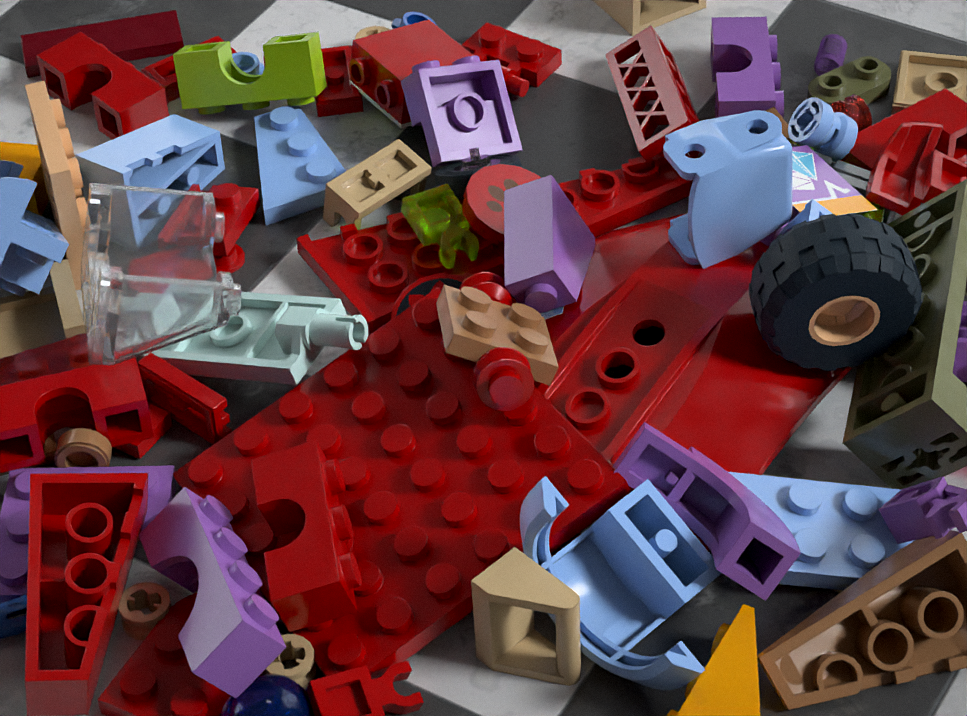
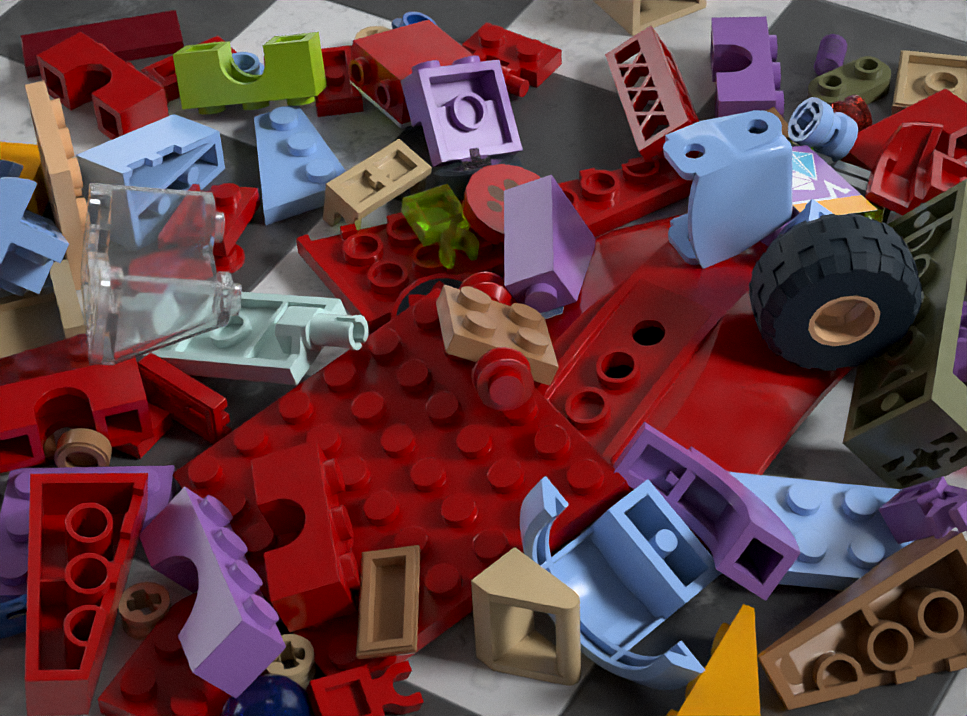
(388, 603): none -> medium nougat tile

